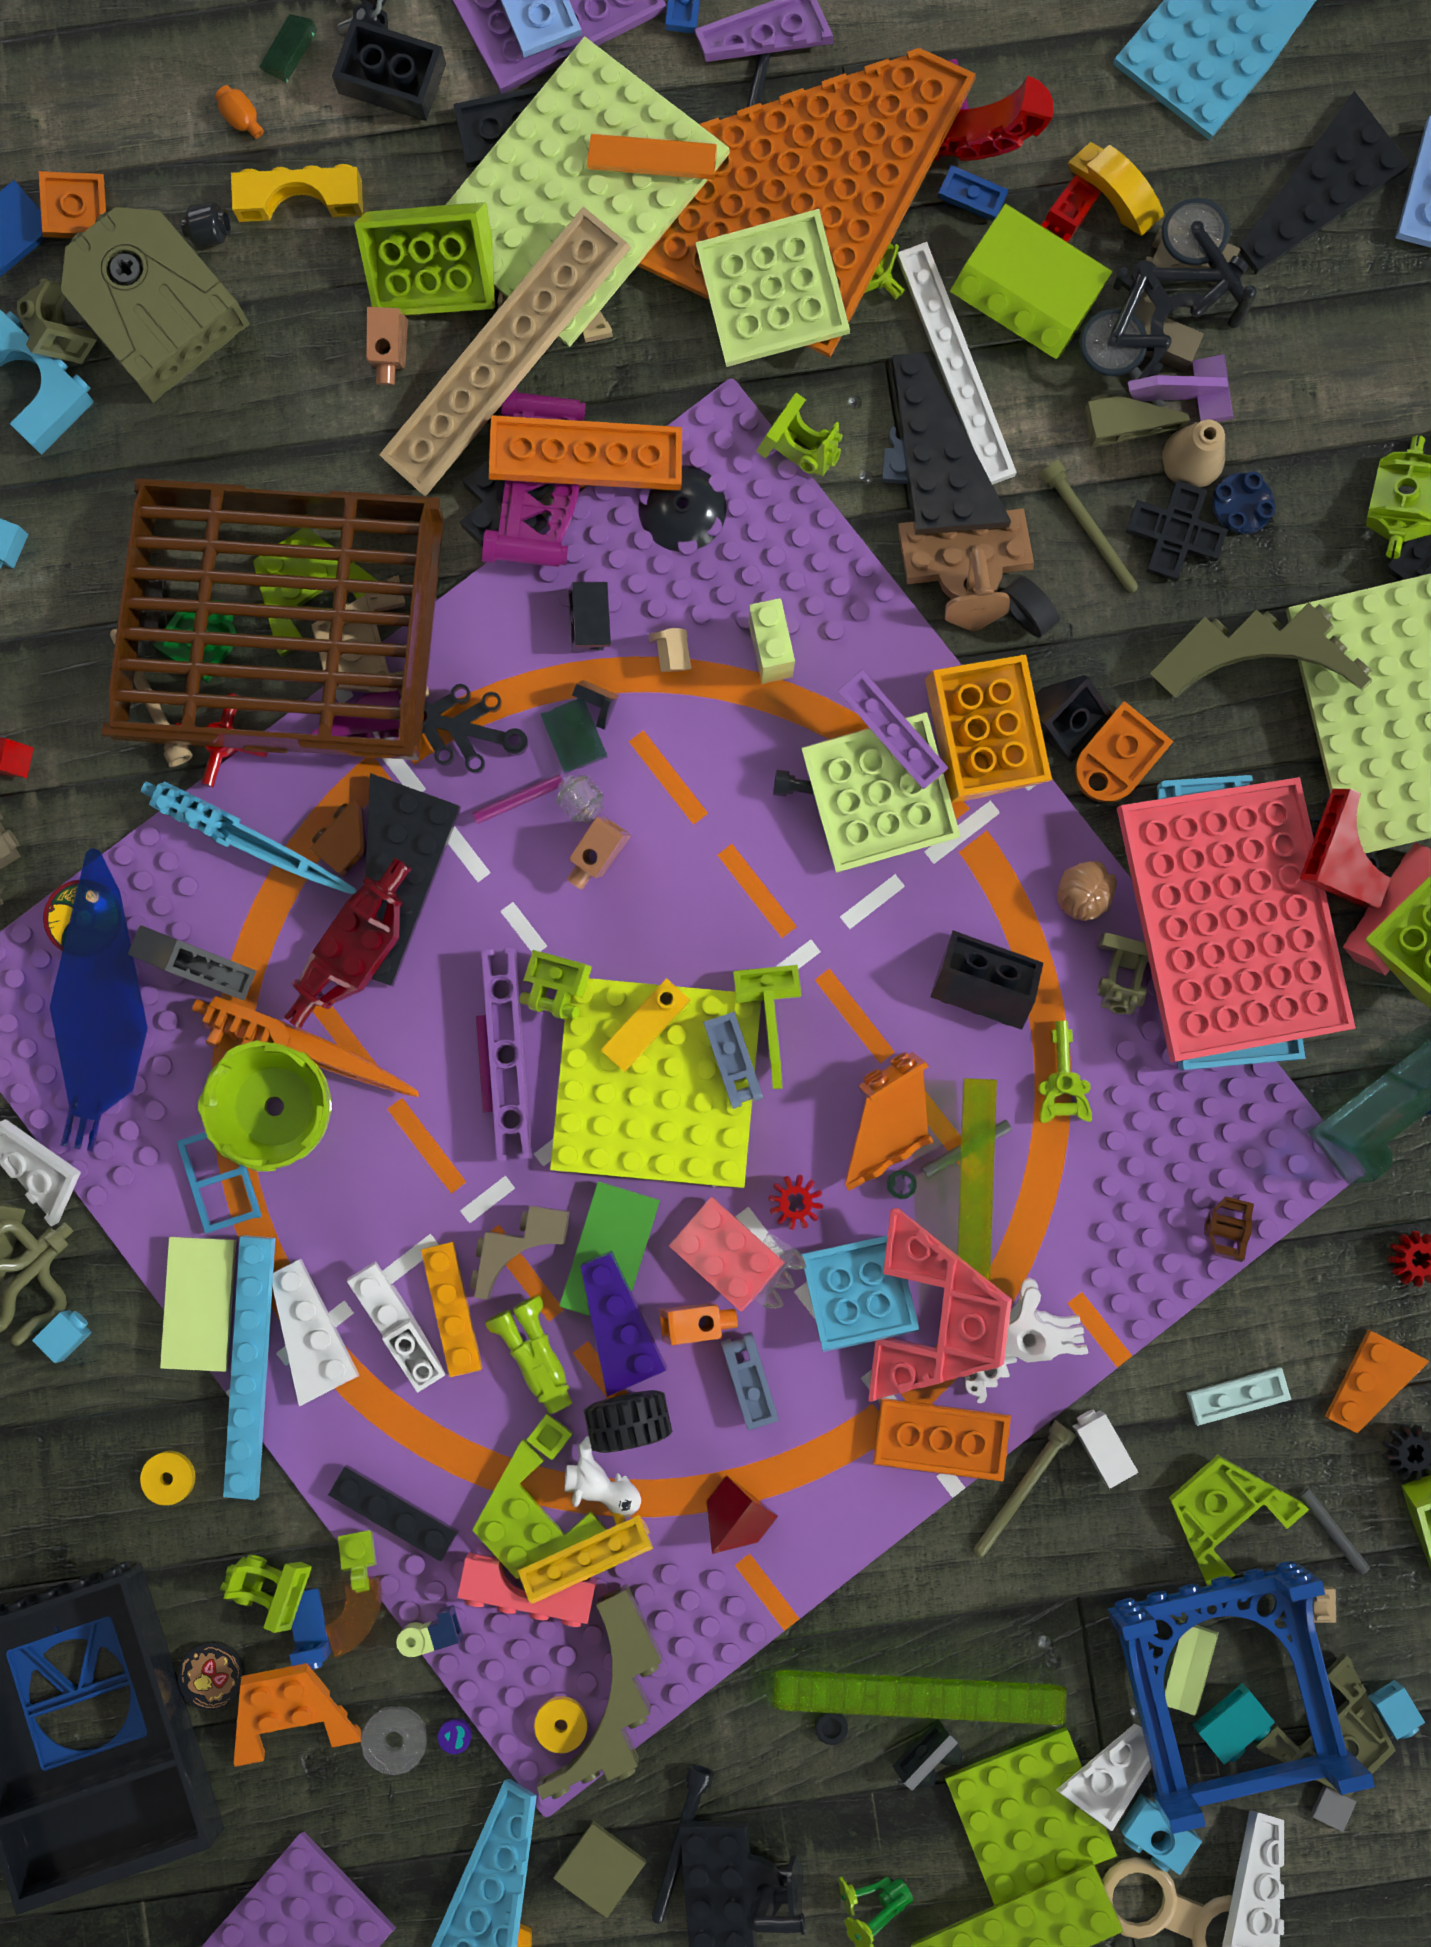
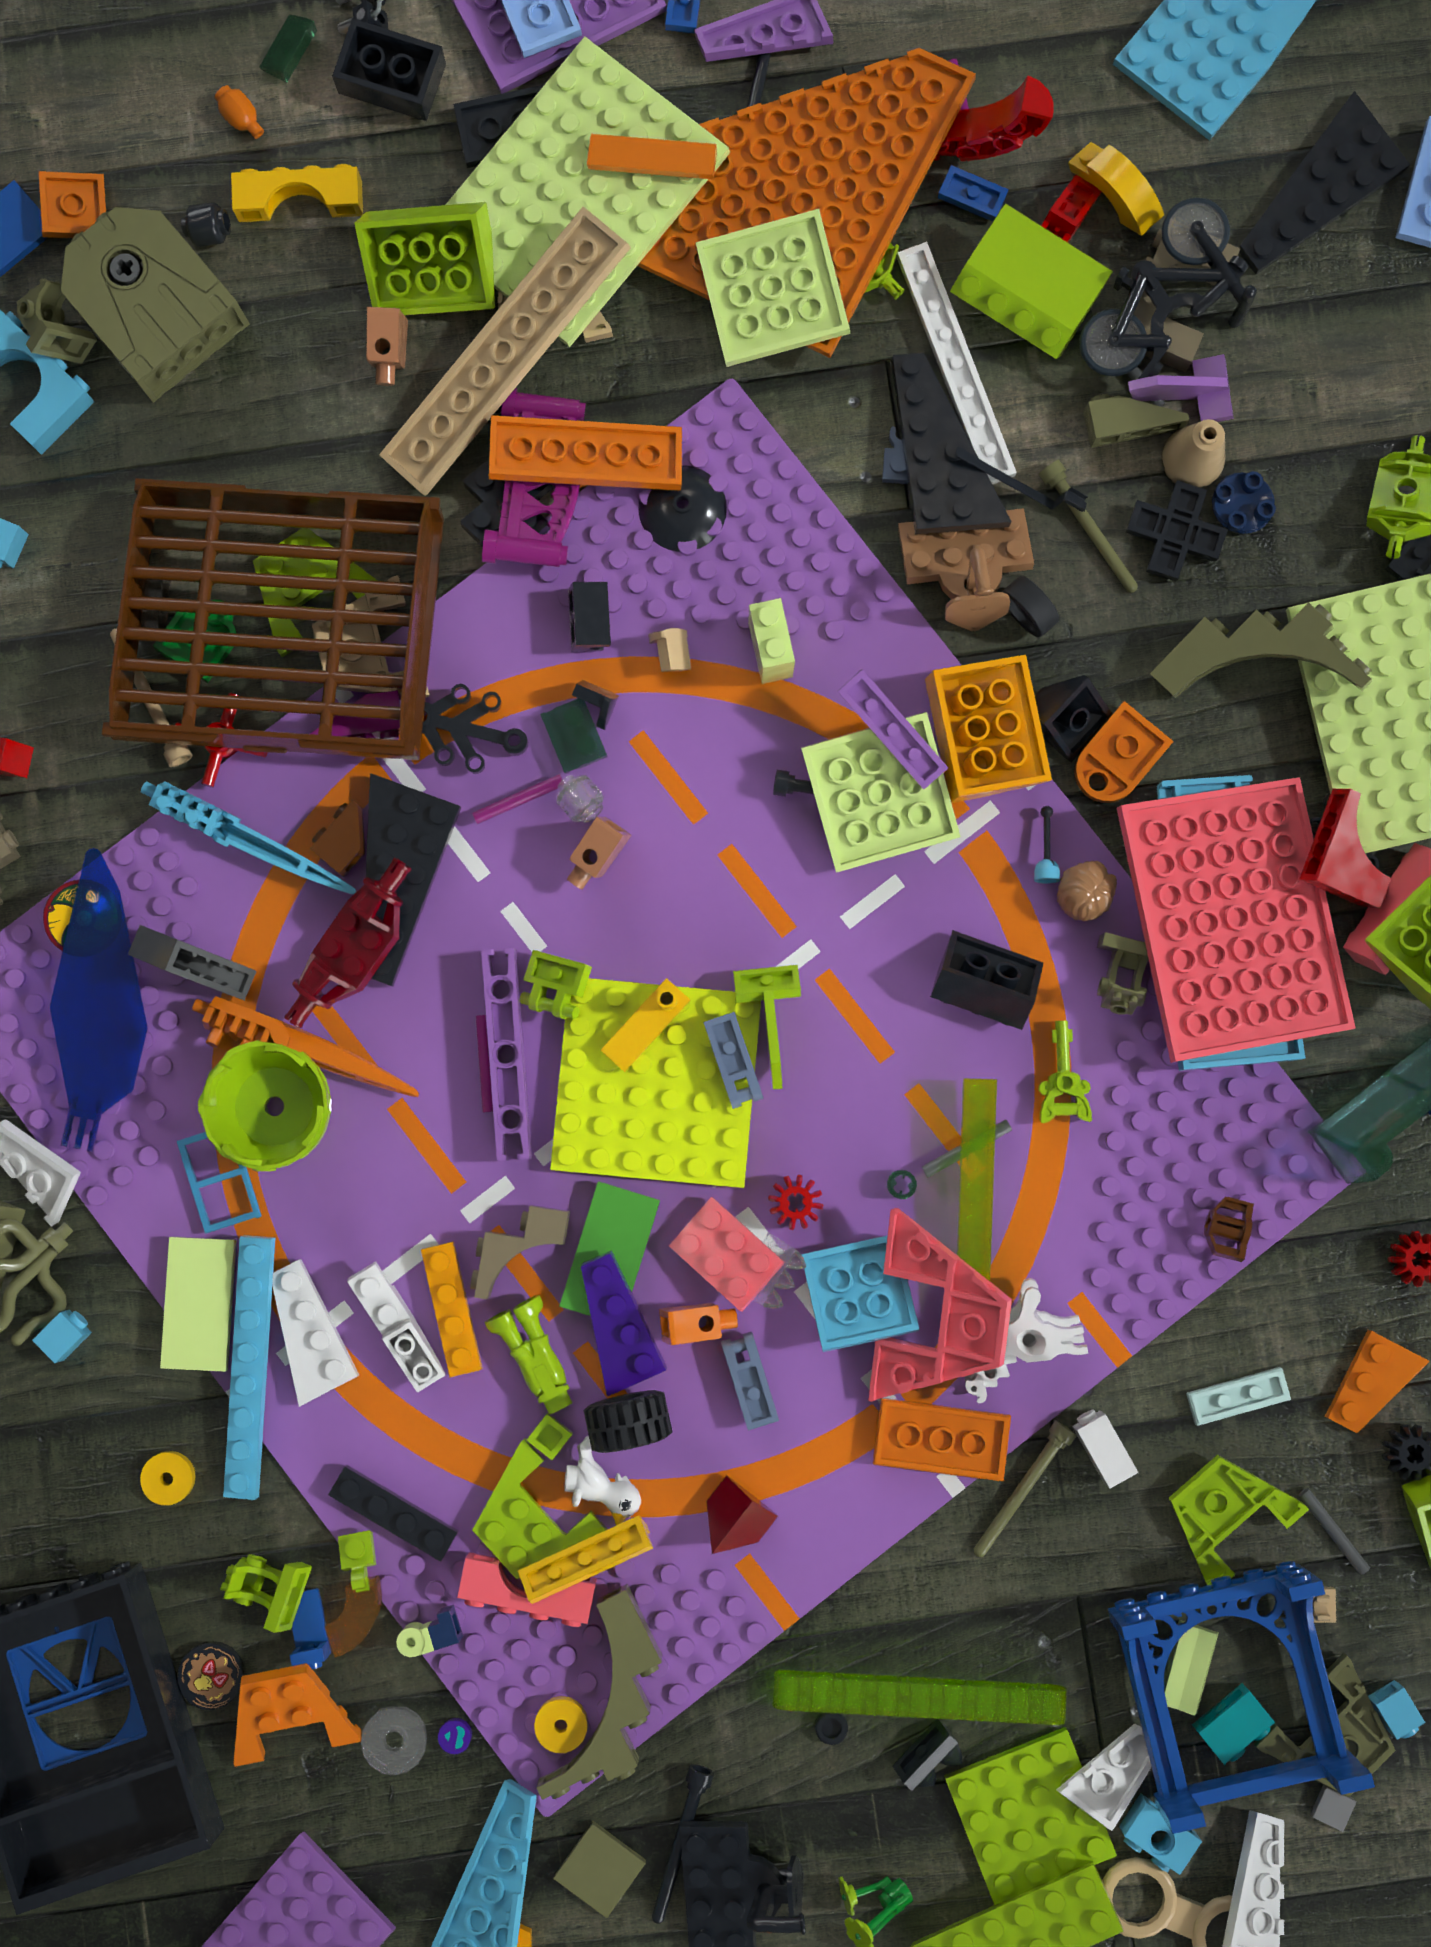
(789, 426): lime tile -> none
(891, 1119): orange piece -> none
(1047, 870): none -> hinge
(1071, 497): none -> black piece

